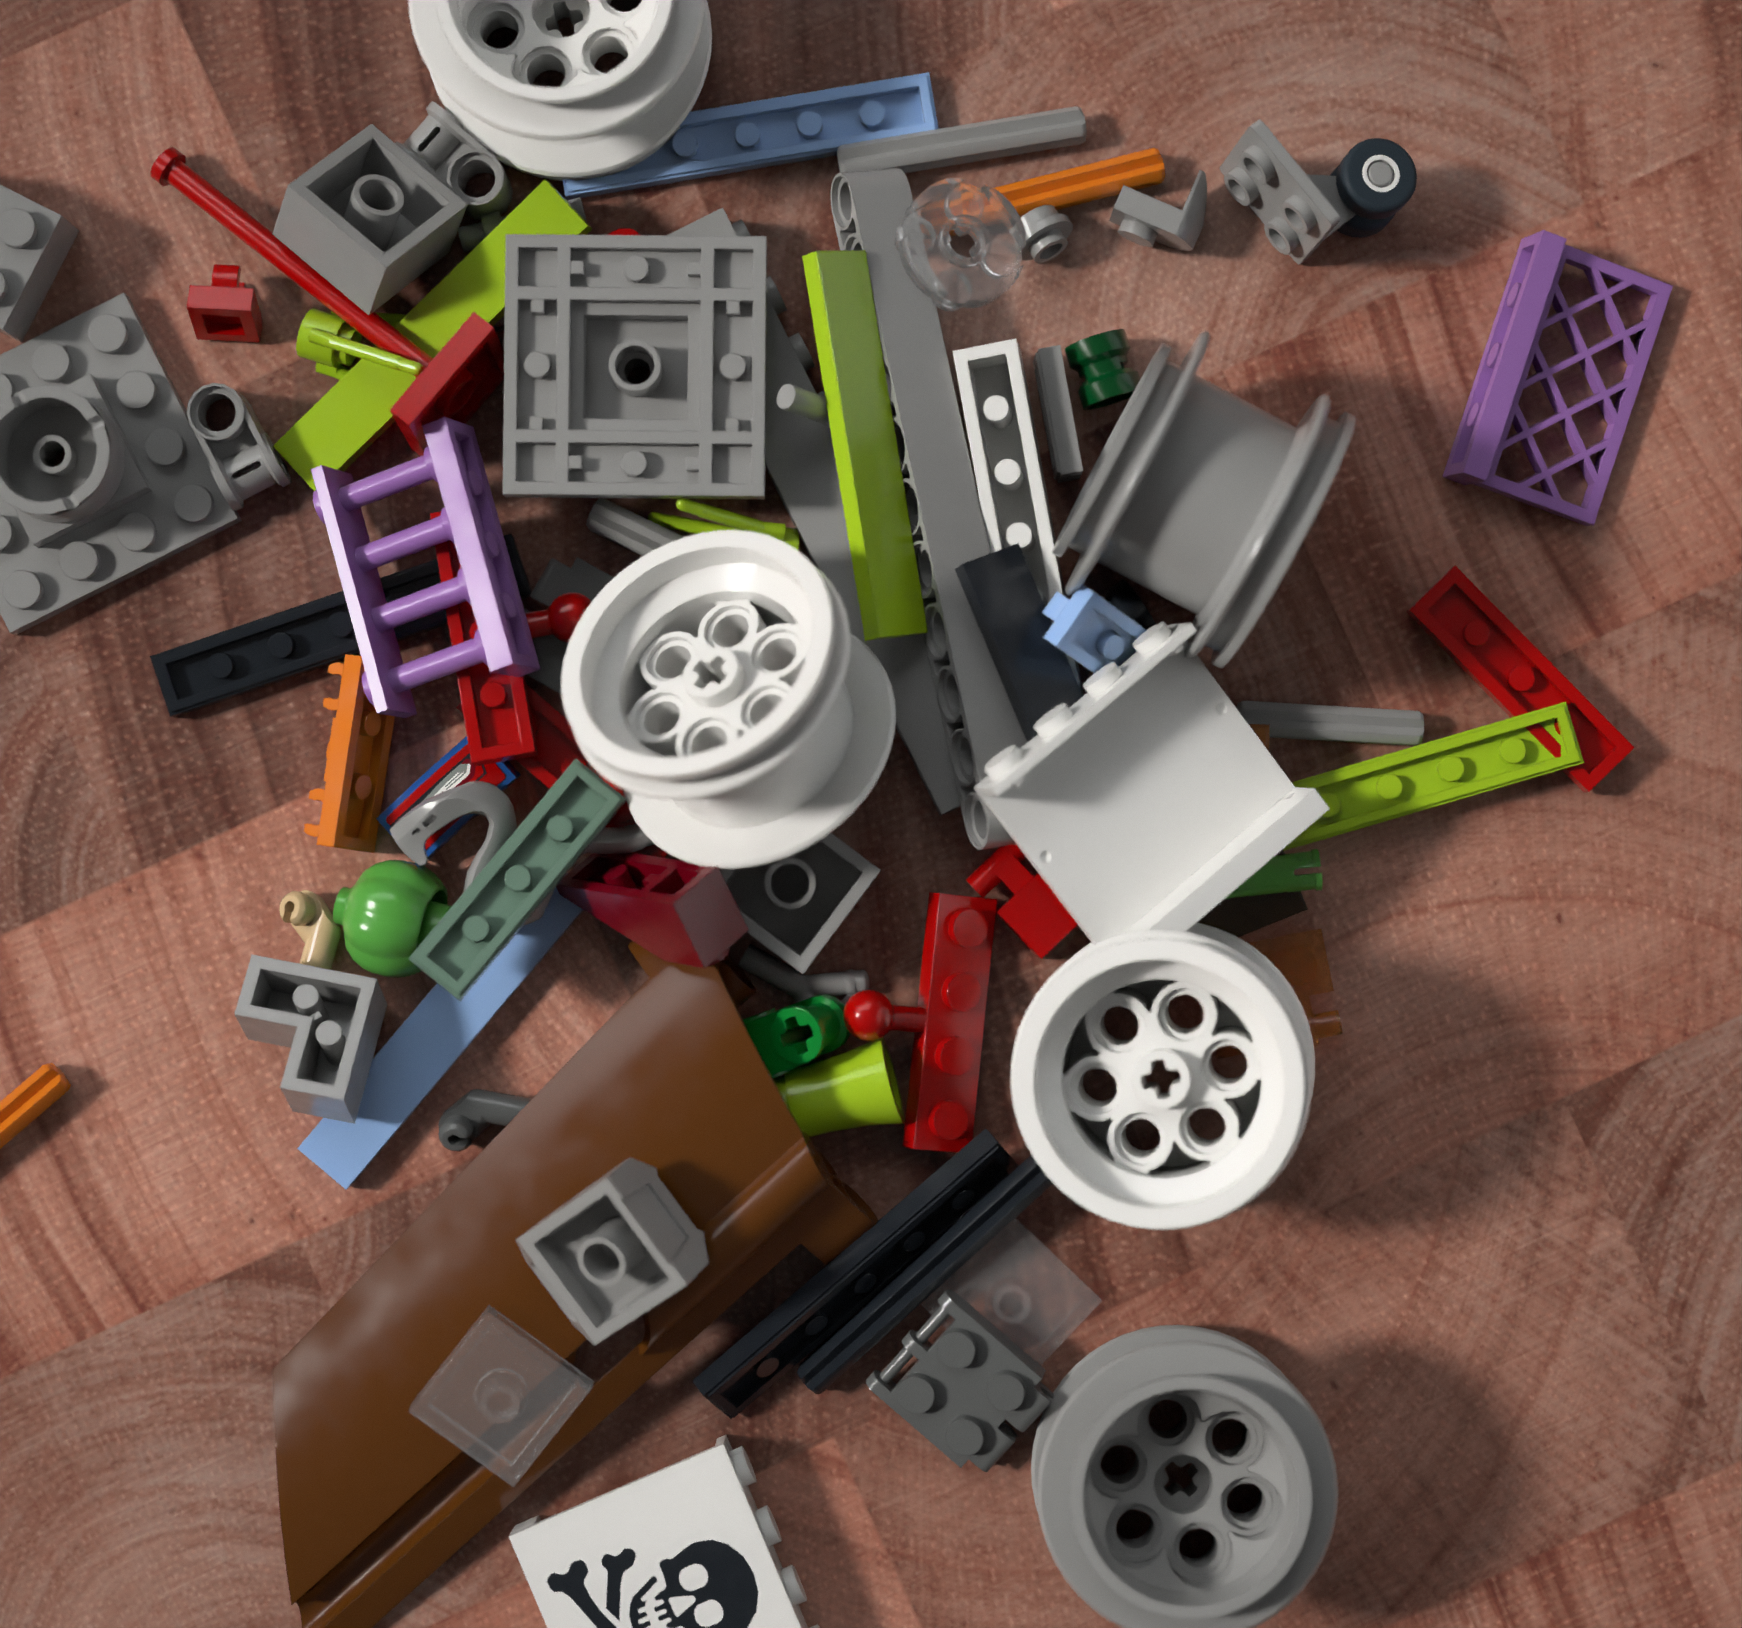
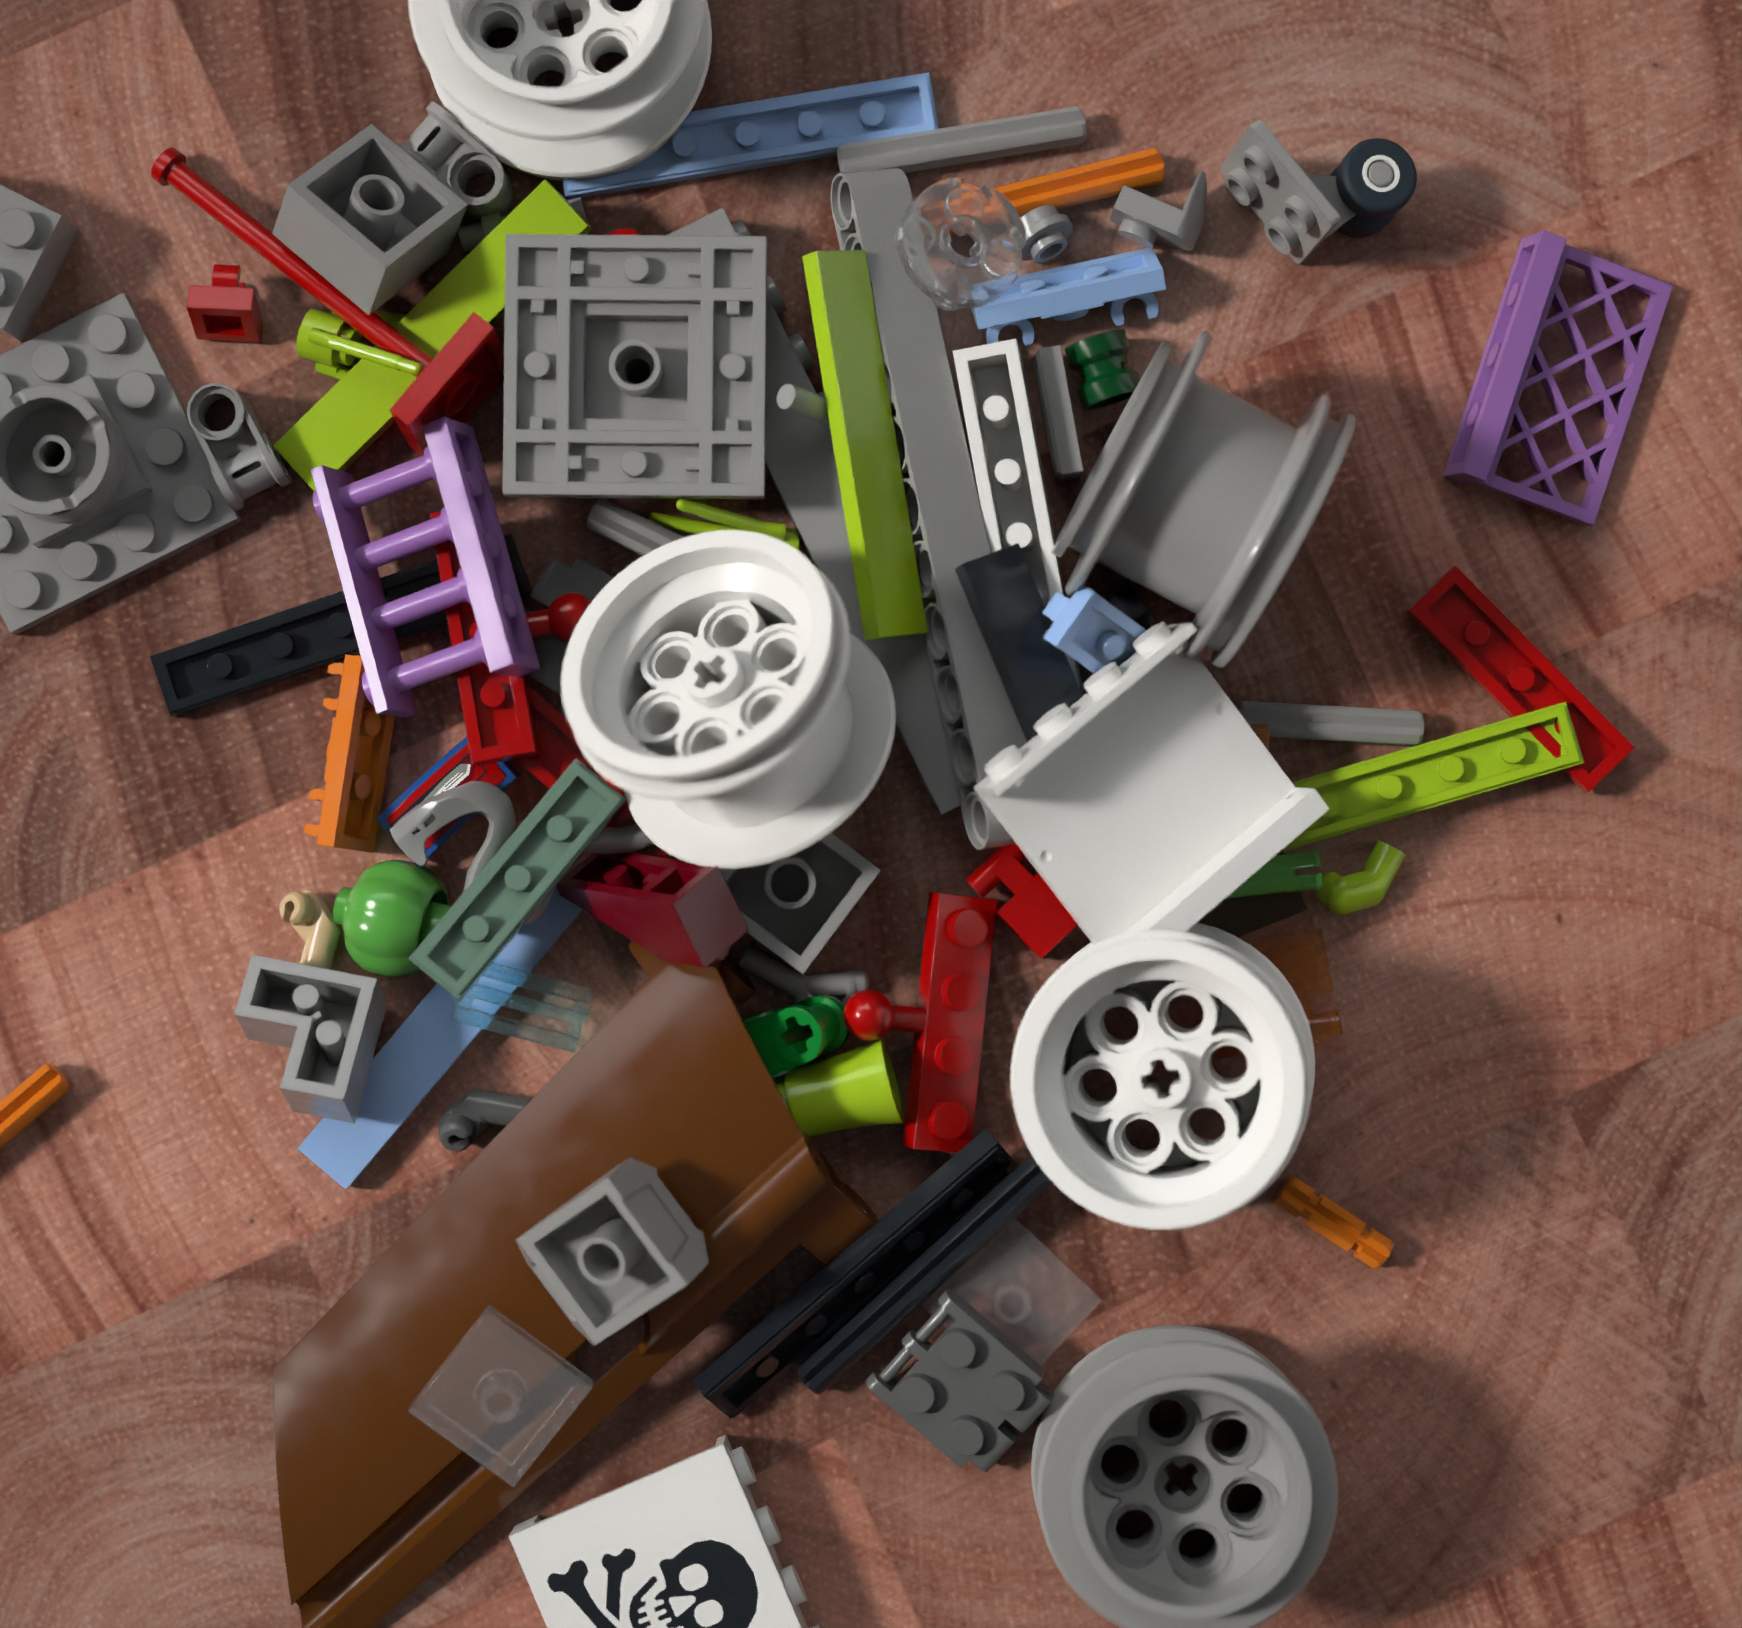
(574, 1017): none -> clear light blue tile
(1073, 289): none -> light blue plate
(1334, 1222): none -> orange axle
(1365, 887): none -> lime arm

